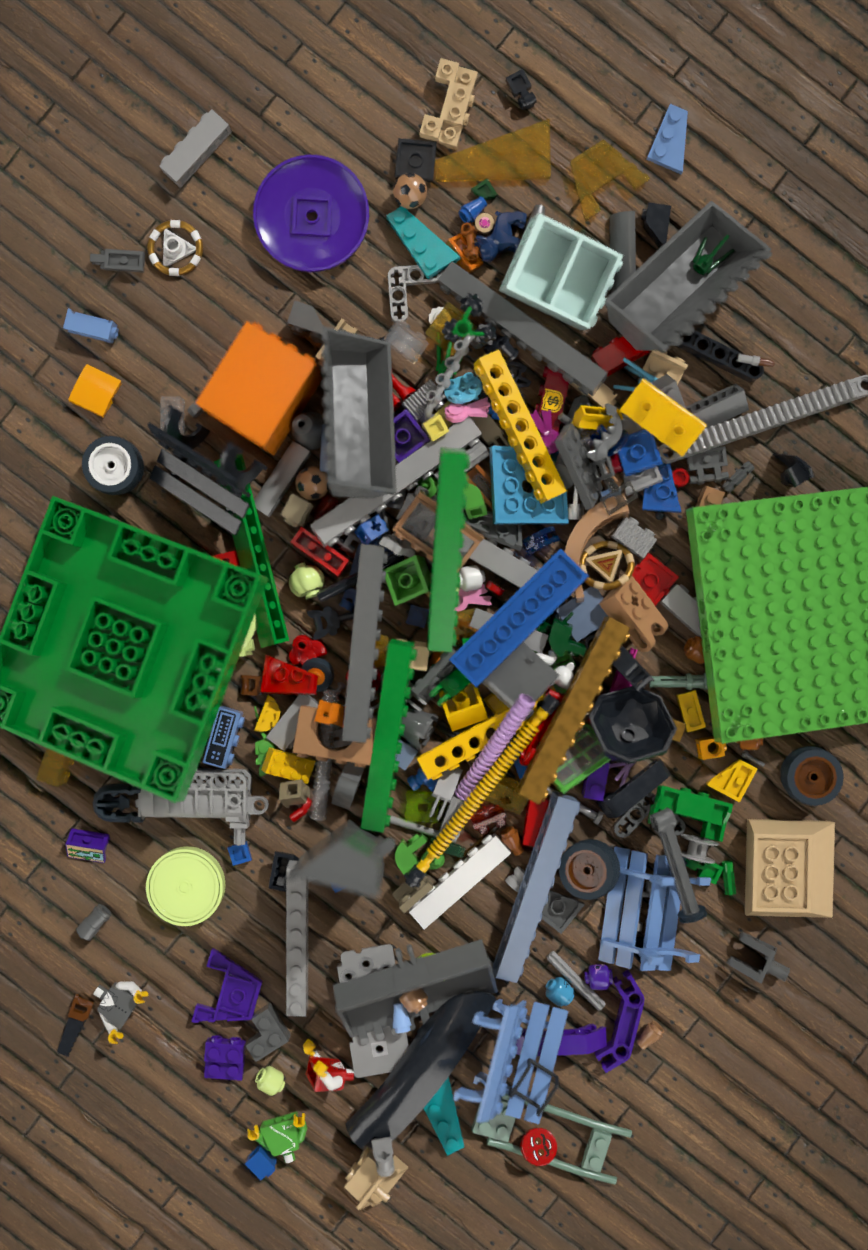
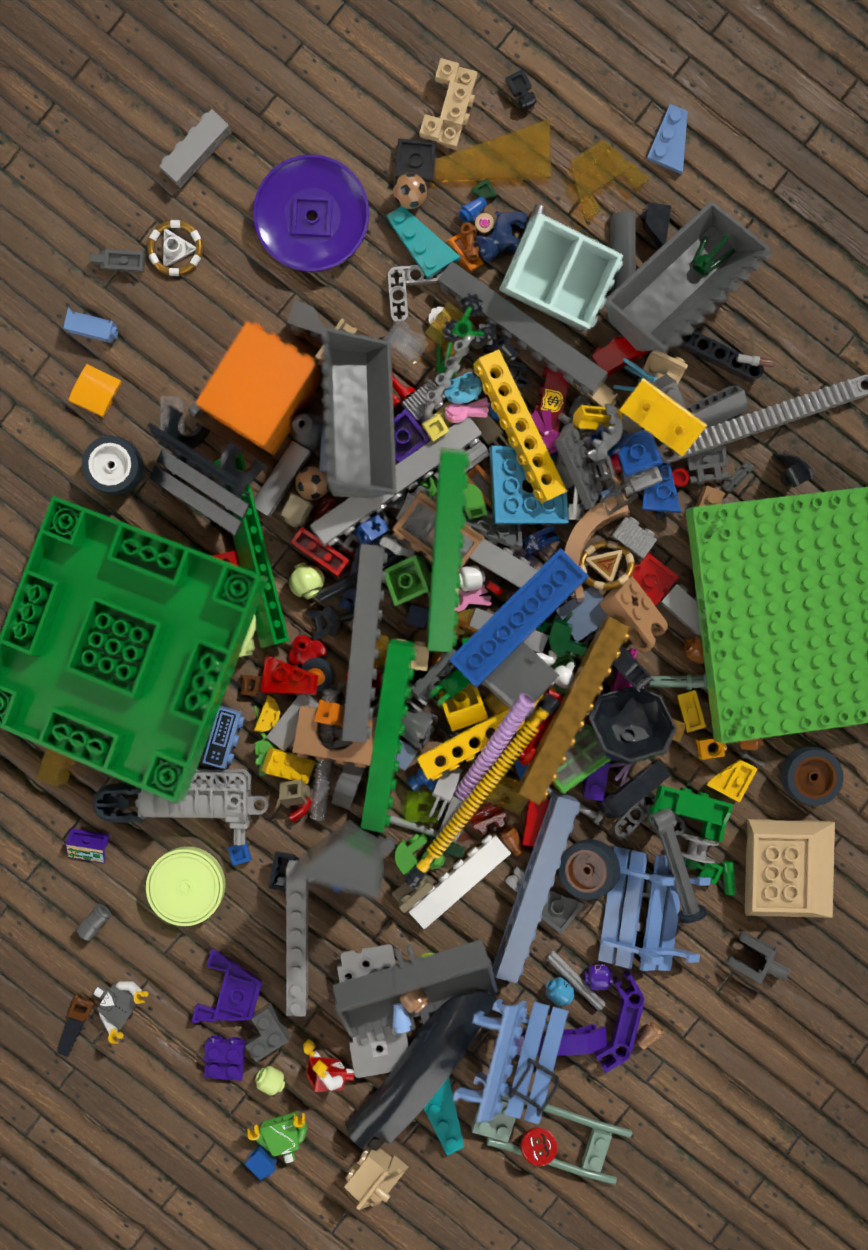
(383, 1156): light grey piece -> none

